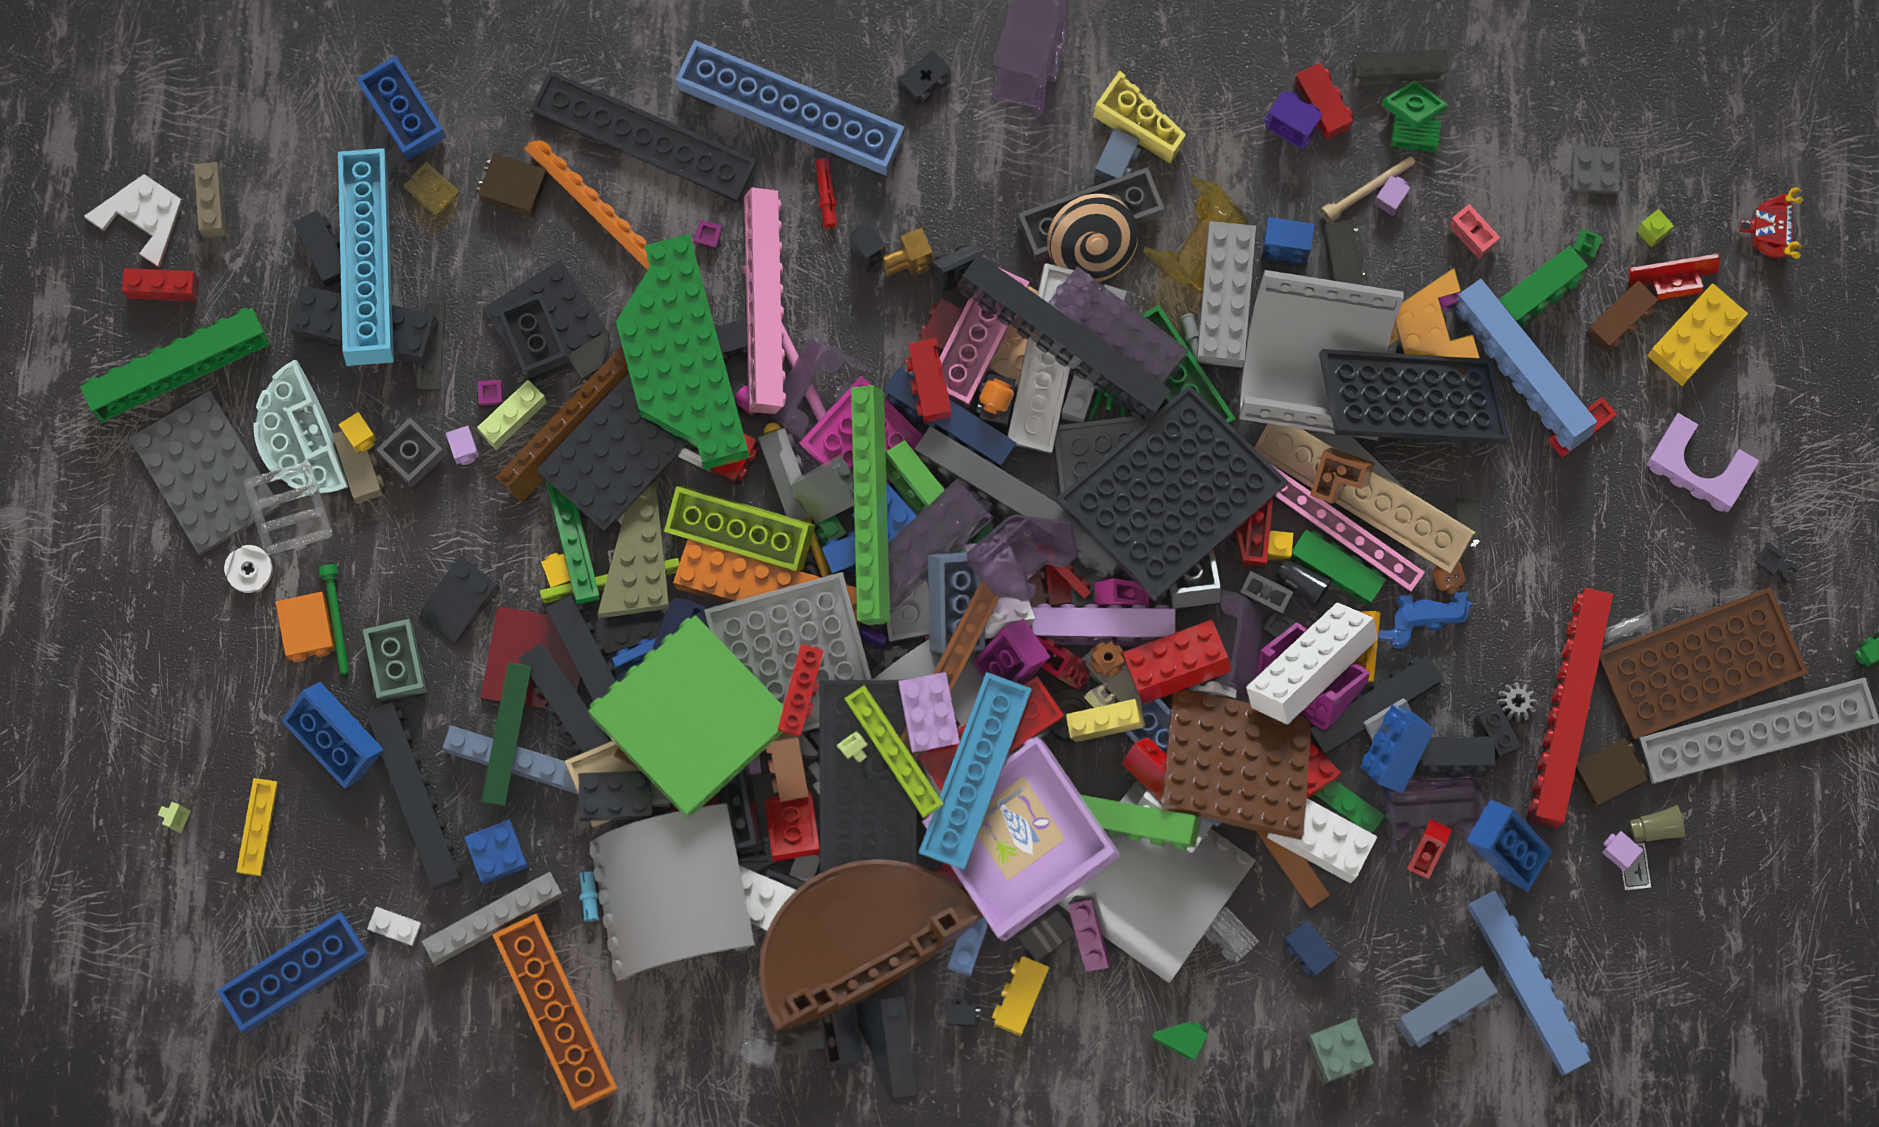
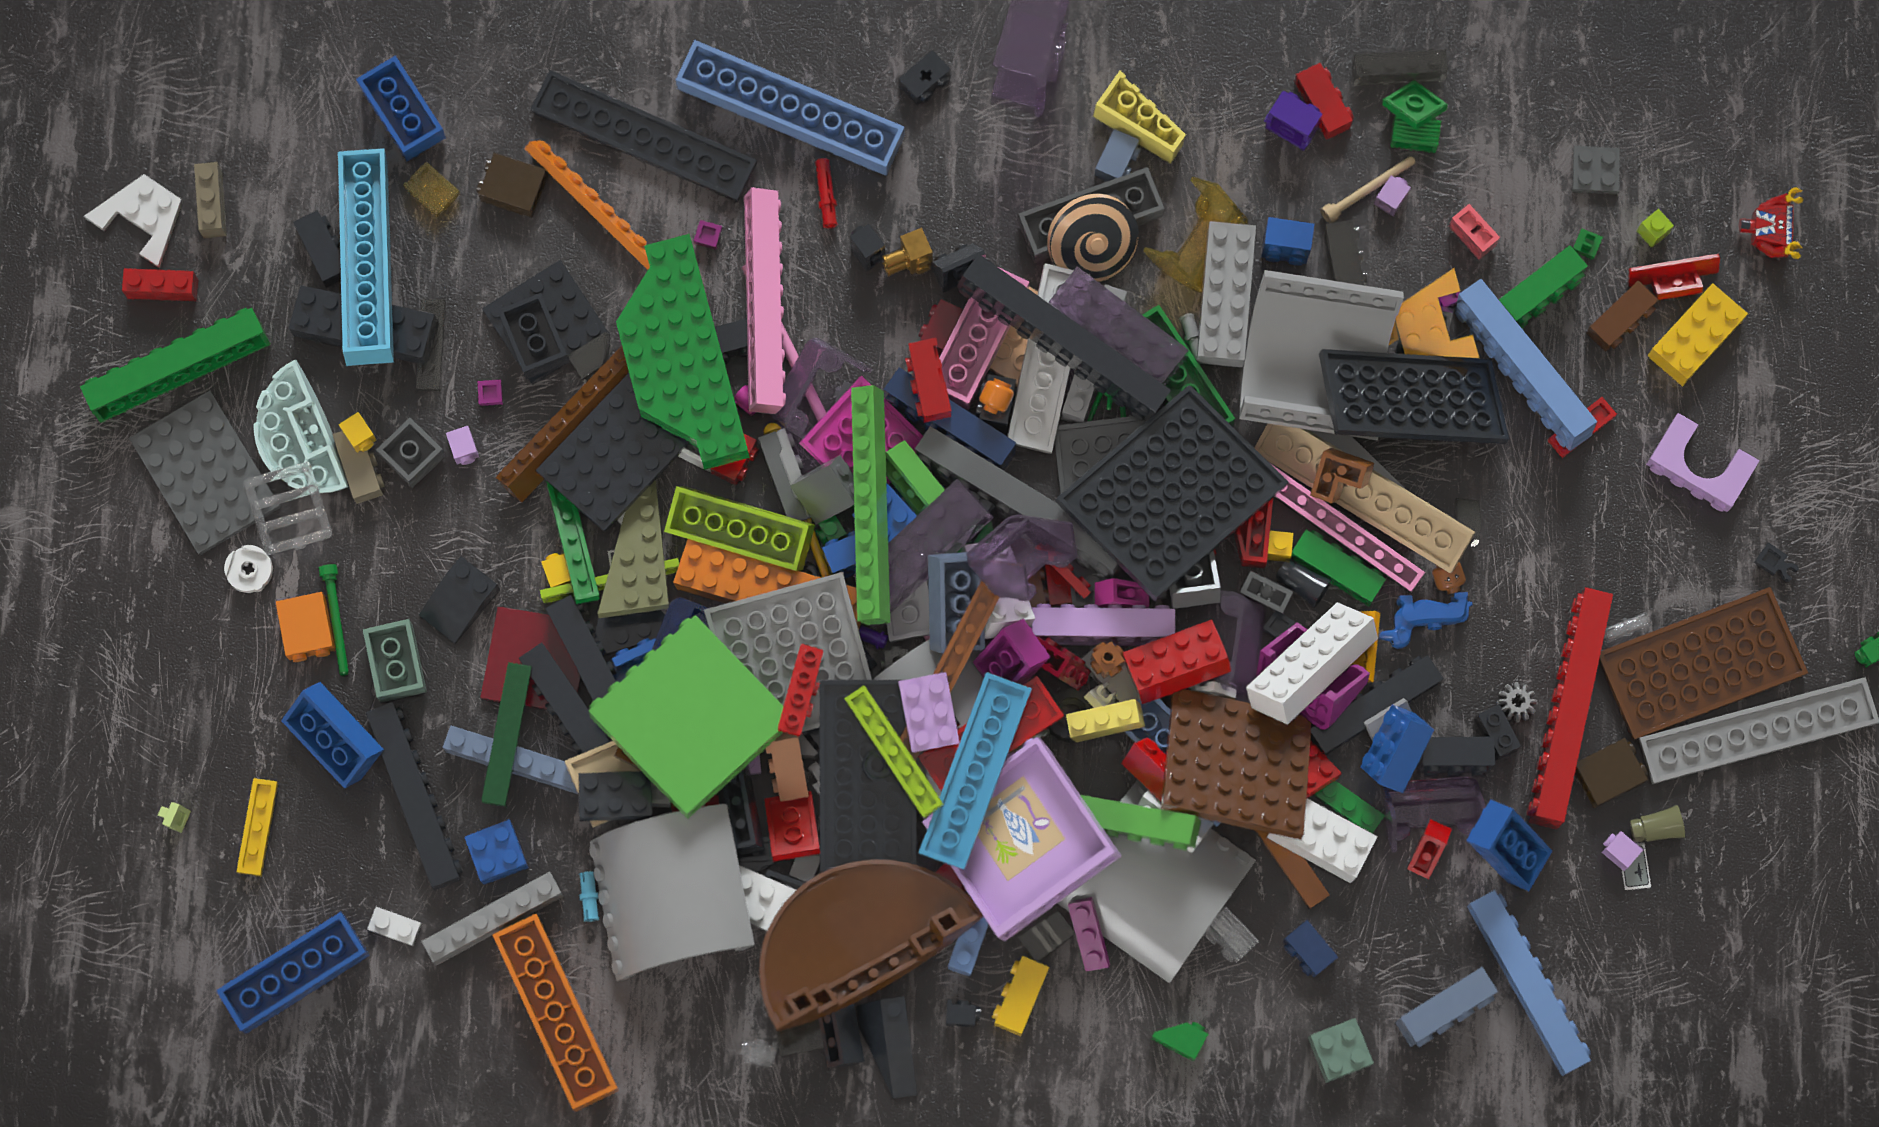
(512, 415): yellowish green brick -> none
(853, 746): yellowish green tile -> none

